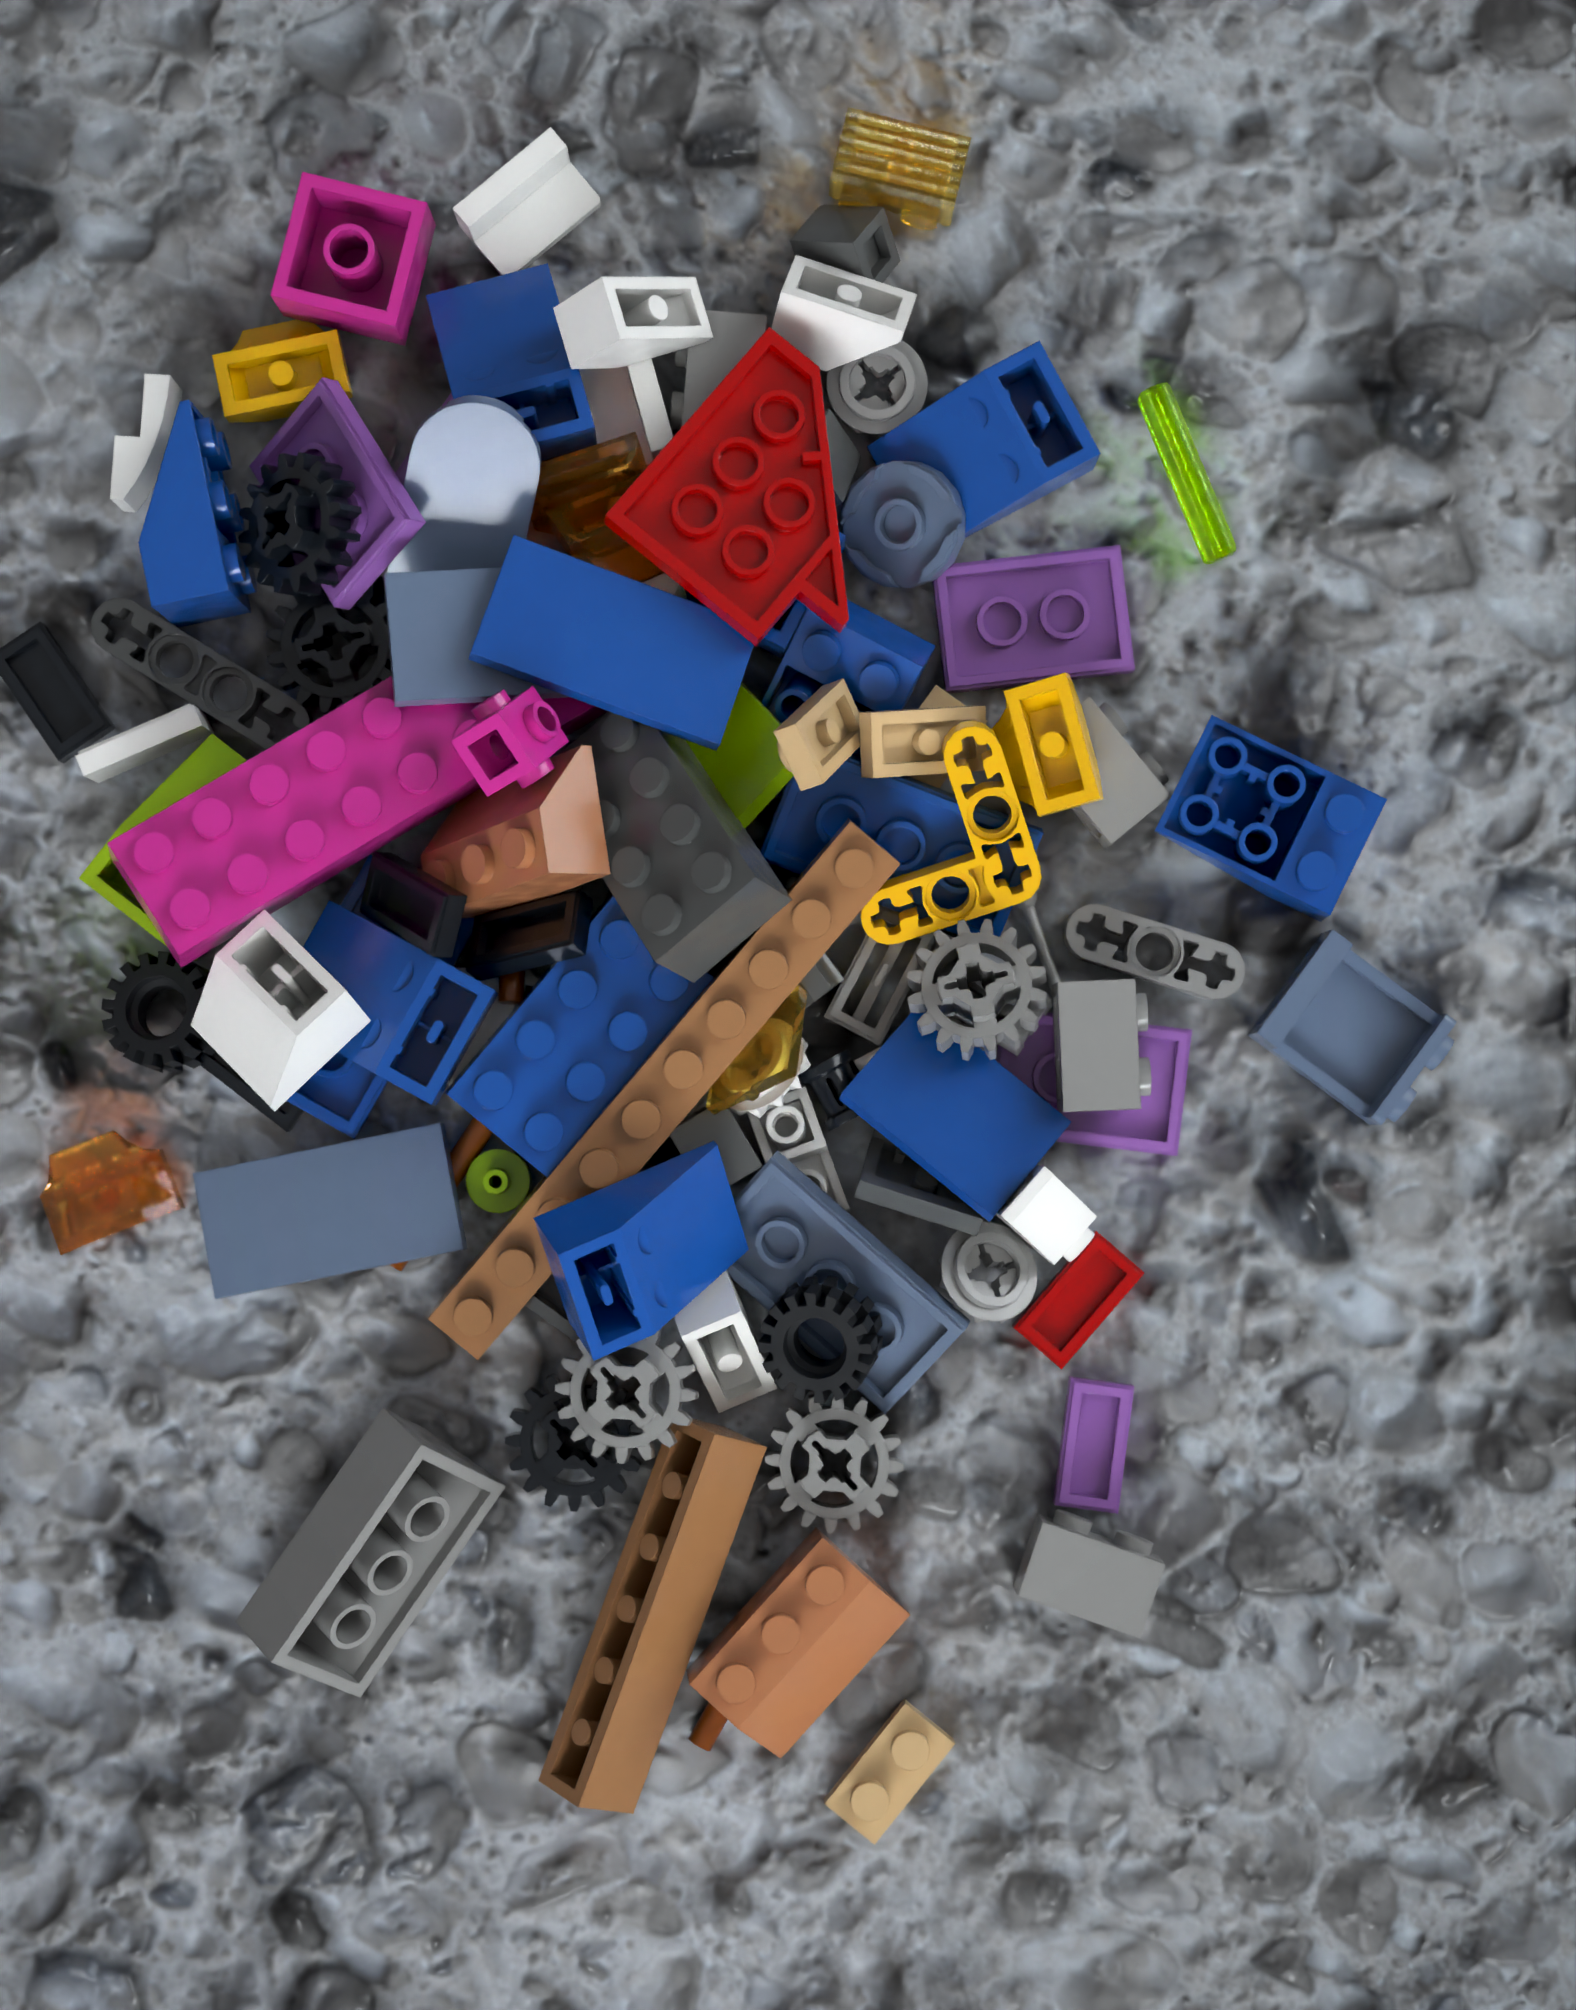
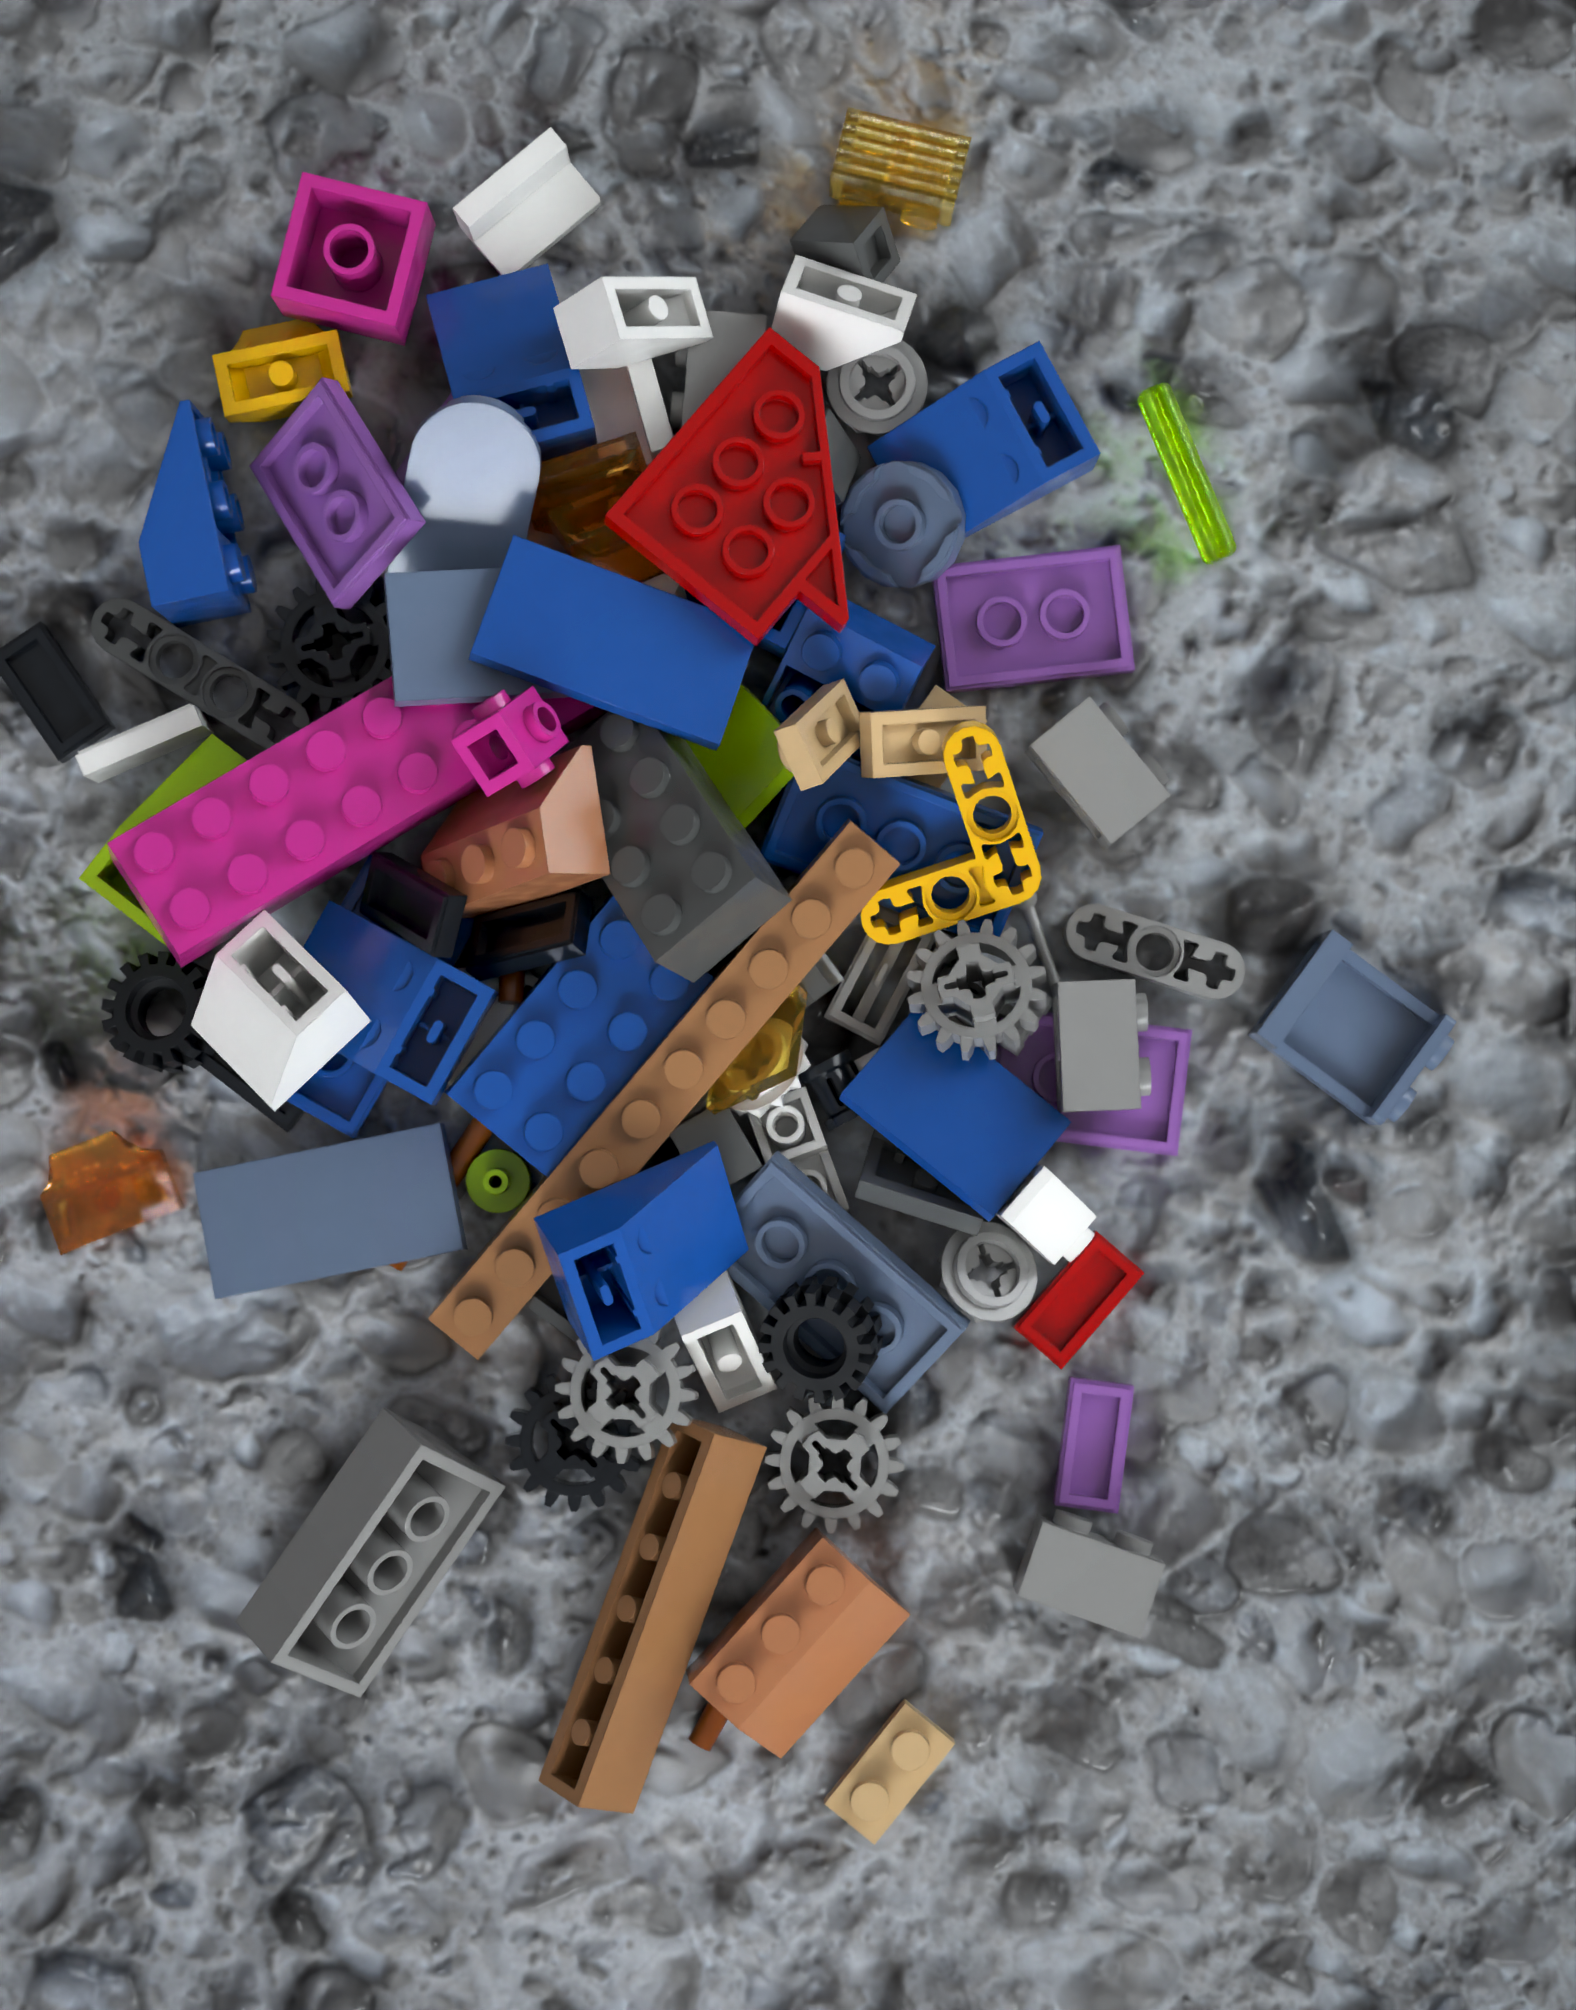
(139, 458): white slope -> none
(299, 524): black gear -> none
(1048, 746): yellow slope -> none
(1270, 818): blue slope -> none

